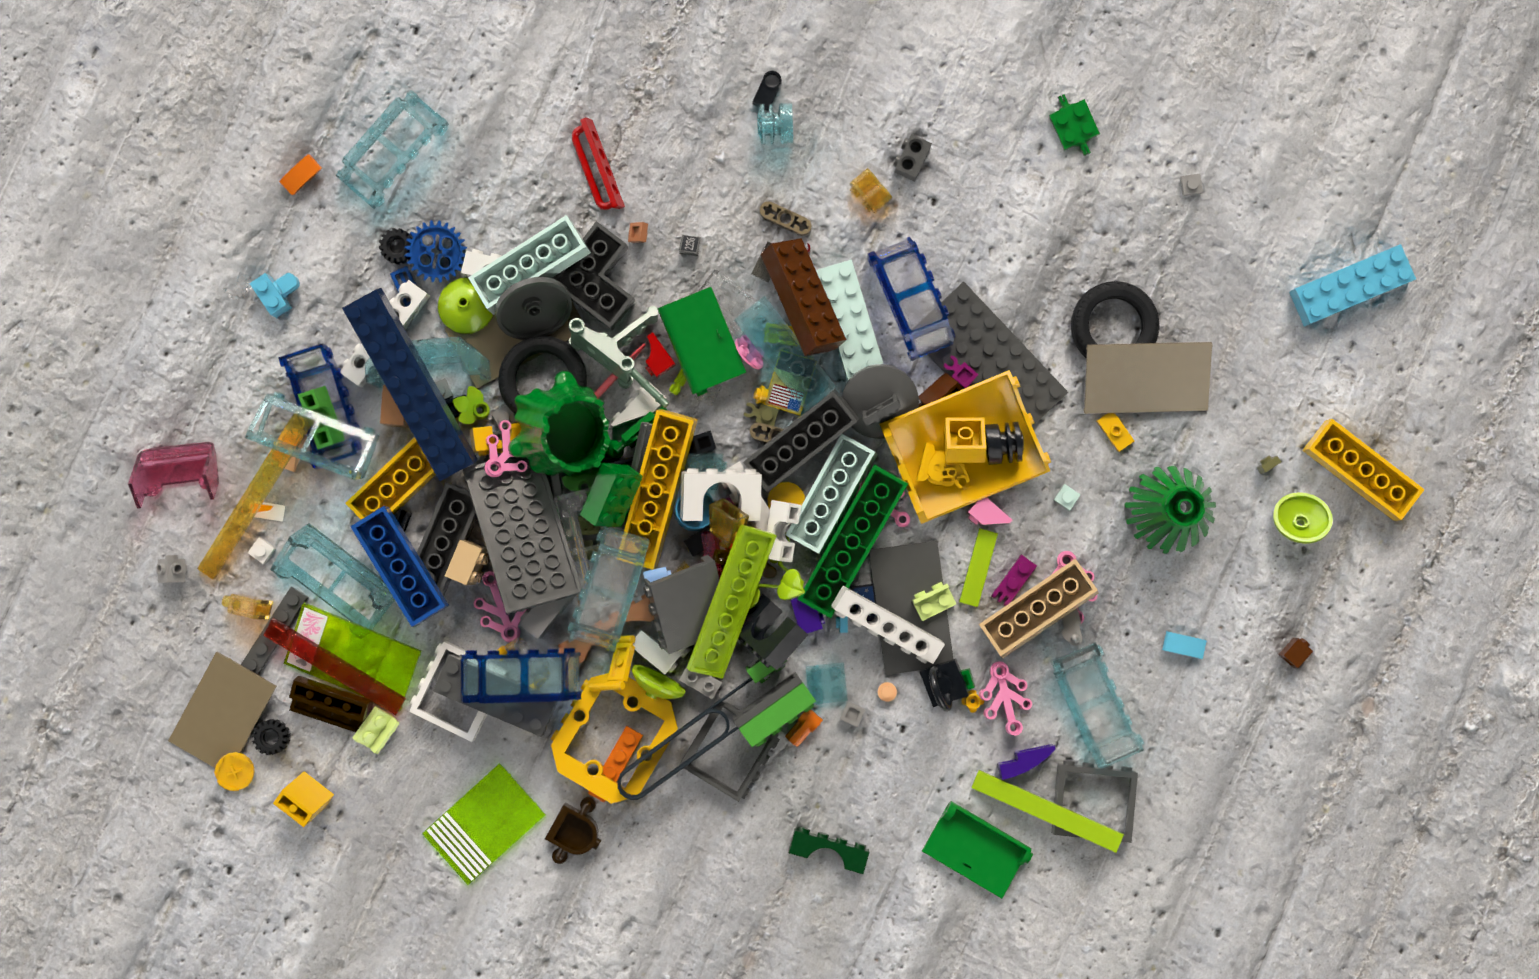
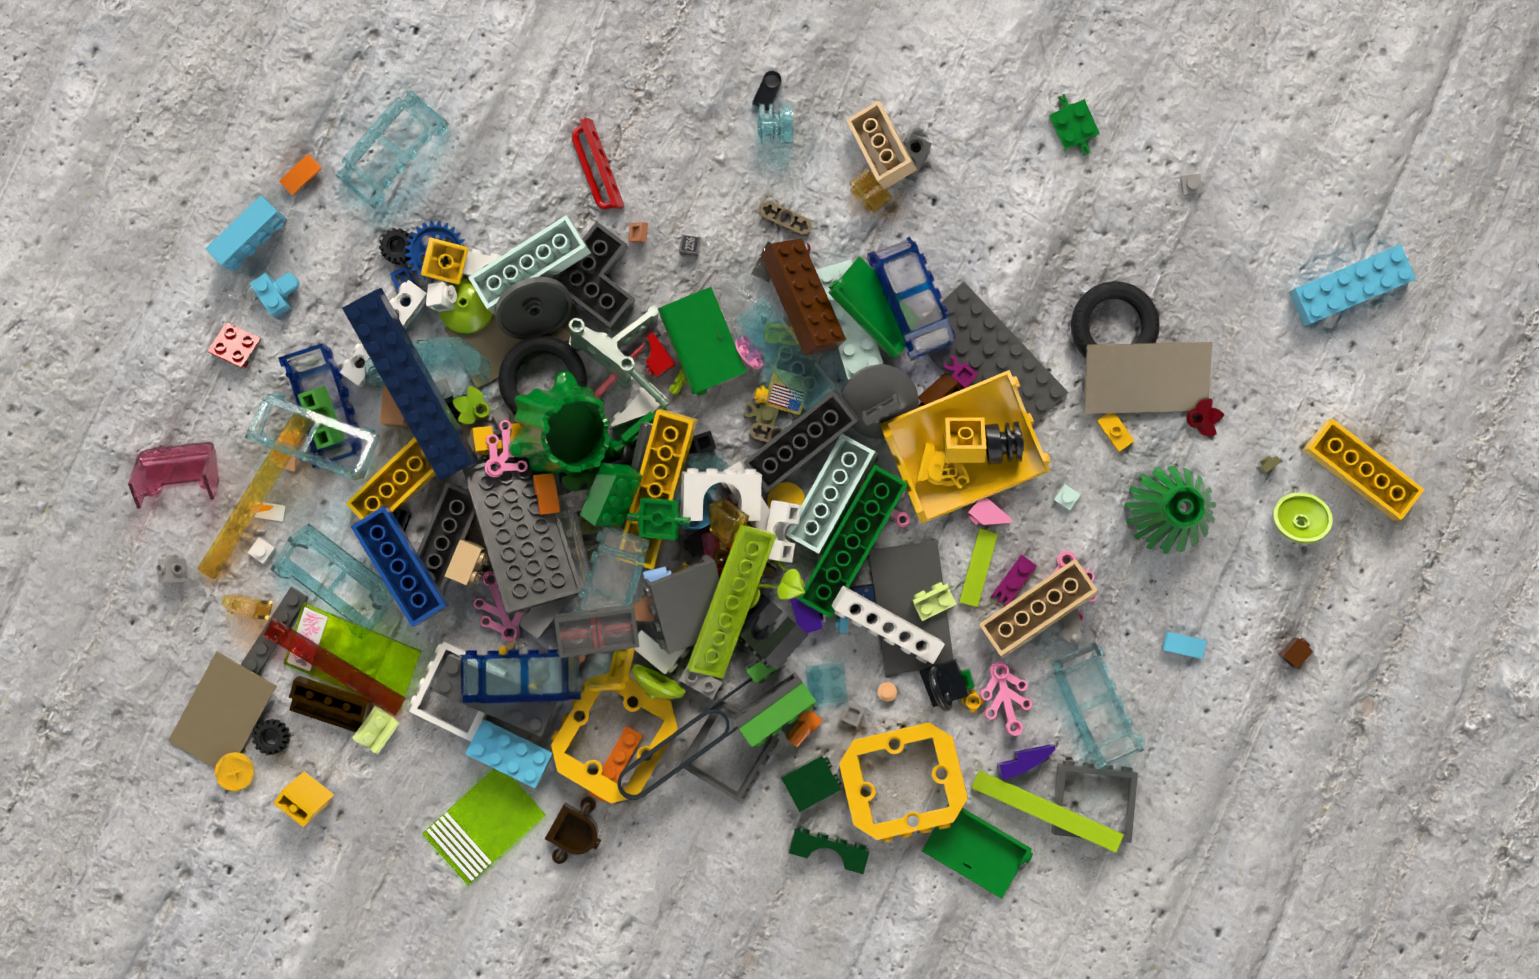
(234, 345): none -> hinge
(246, 234): none -> medium azure brick
(441, 296): none -> white brick
(454, 253): none -> yellow brick
(509, 753): none -> medium azure brick
(546, 493): none -> orange slope
(596, 630): none -> clear brick
(659, 518): none -> green plate
(811, 782): none -> dark green brick
(860, 805): none -> yellow panel
(864, 300): none -> green door
(881, 145): none -> tan brick
(1206, 417): none -> dark red plate

